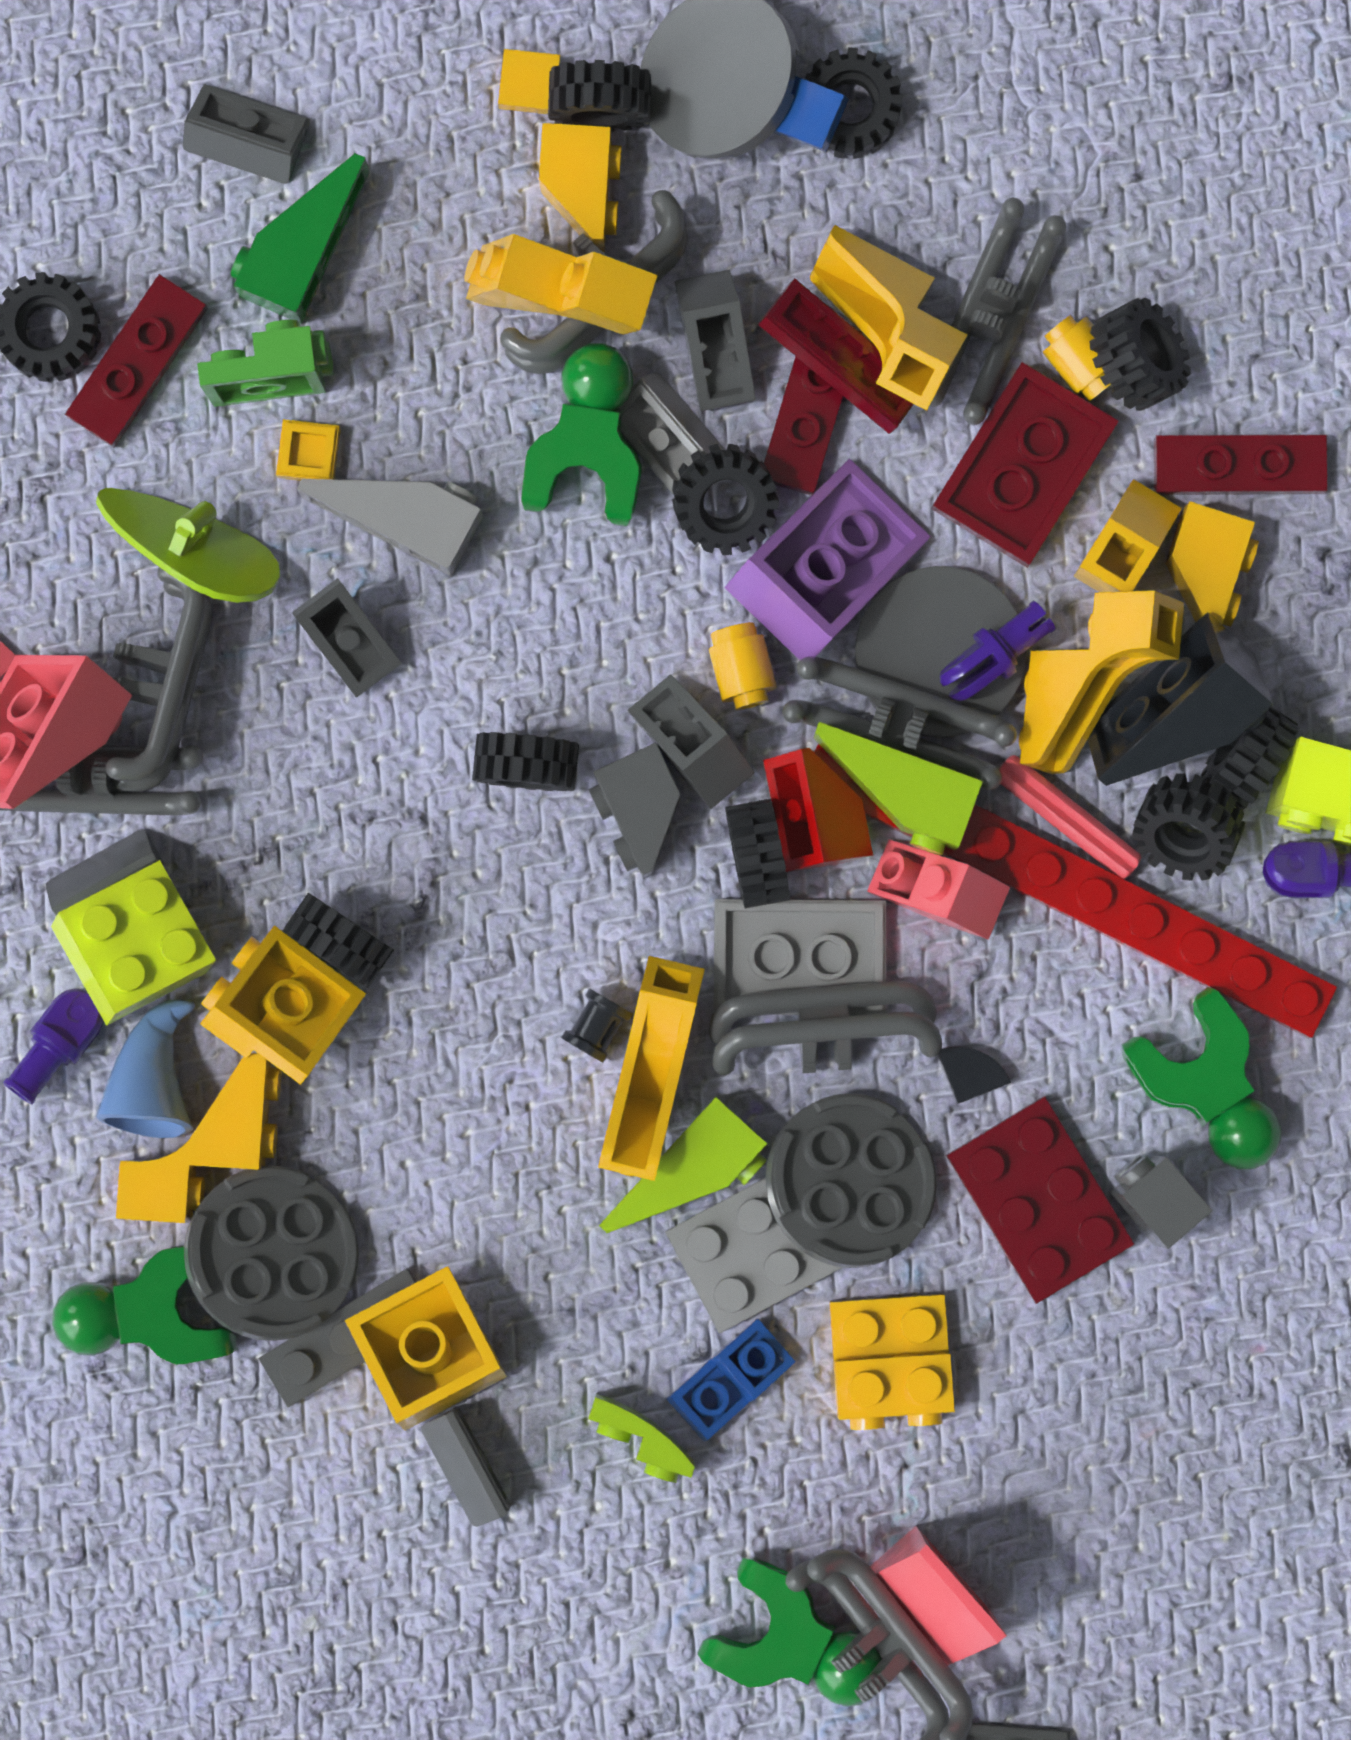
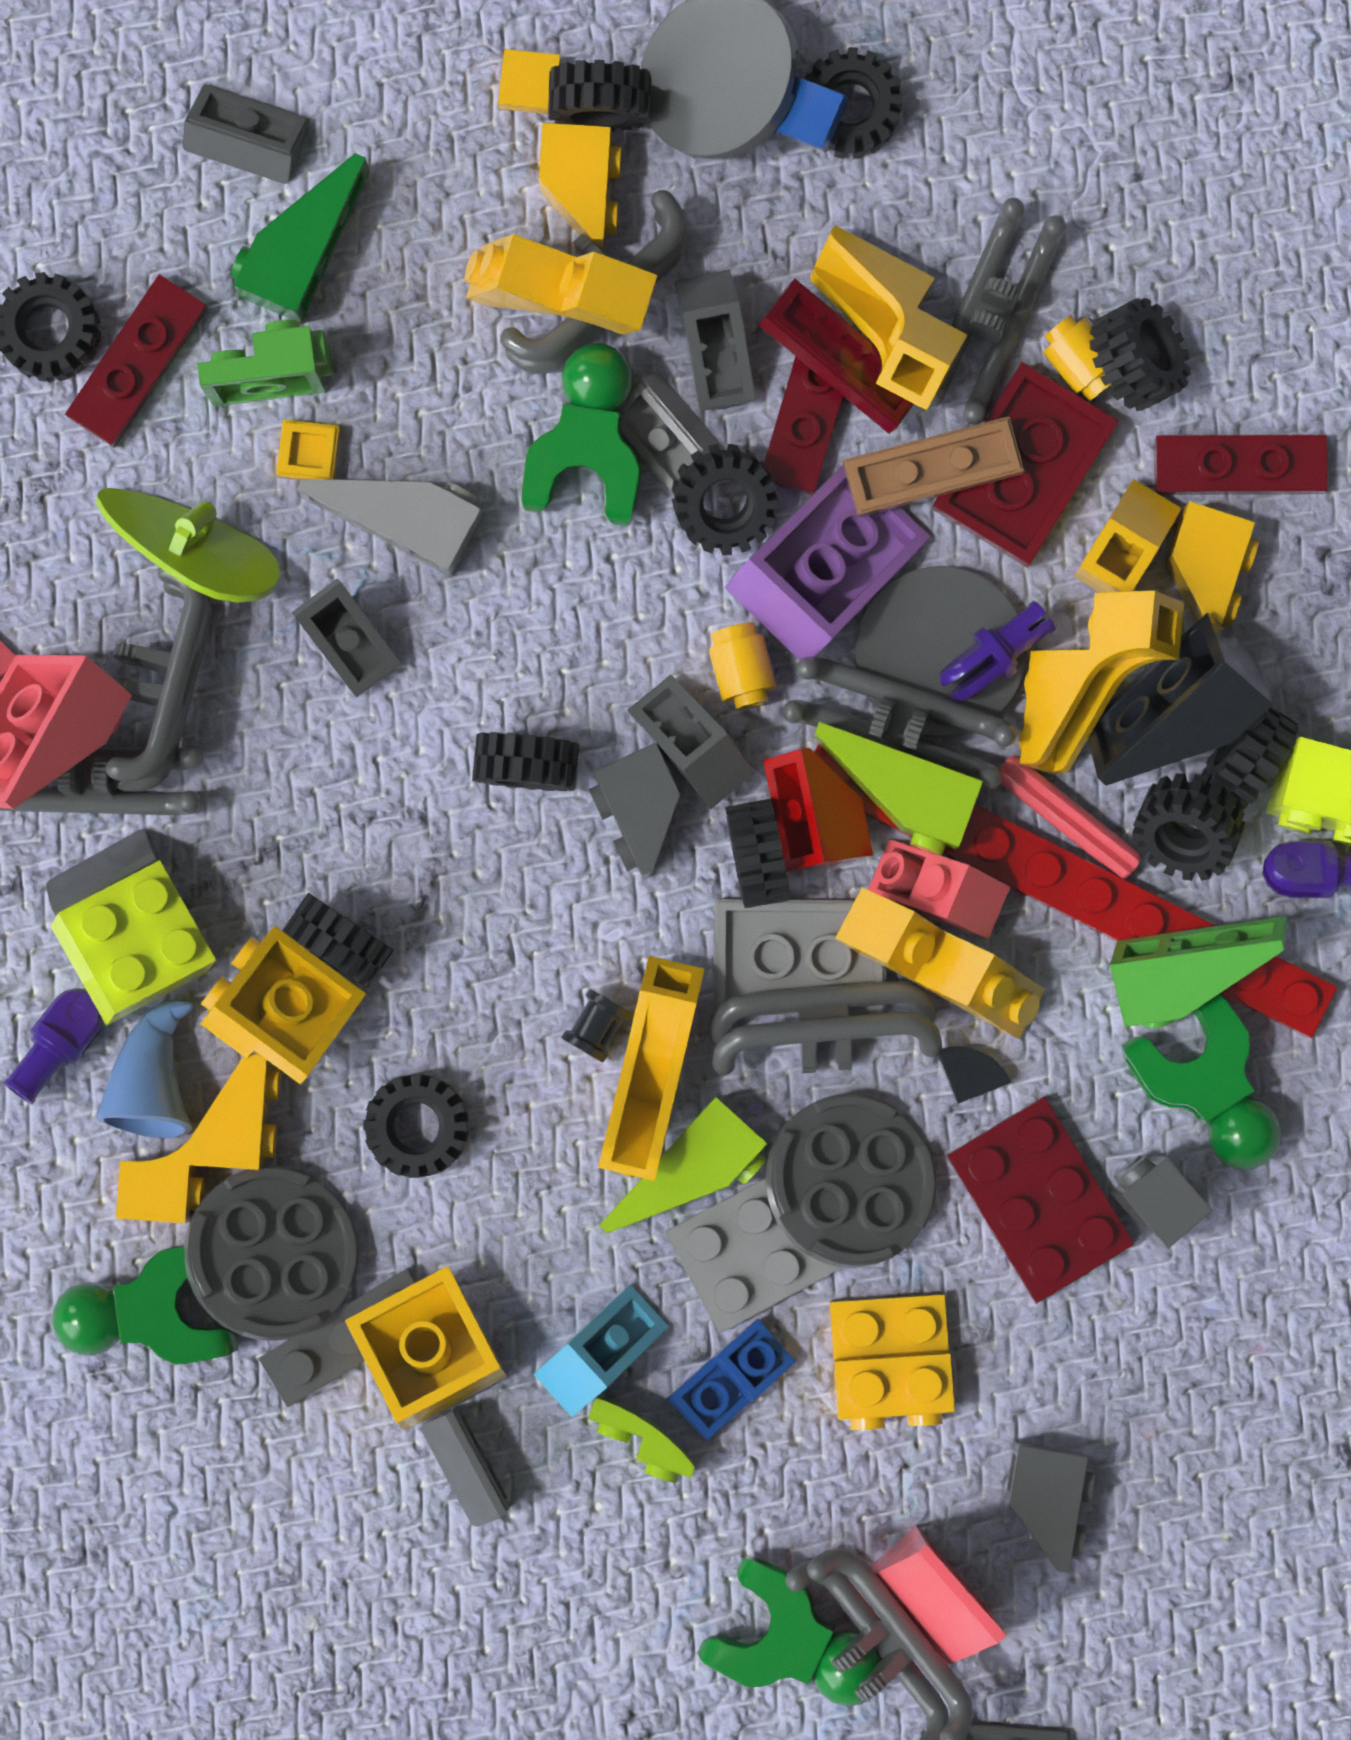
(381, 1118): none -> black tyre
(601, 1351): none -> medium azure slope
(933, 466): none -> medium nougat tile
(941, 962): none -> yellow arch
(1046, 1495): none -> dark grey slope
(1179, 971): none -> bright green slope

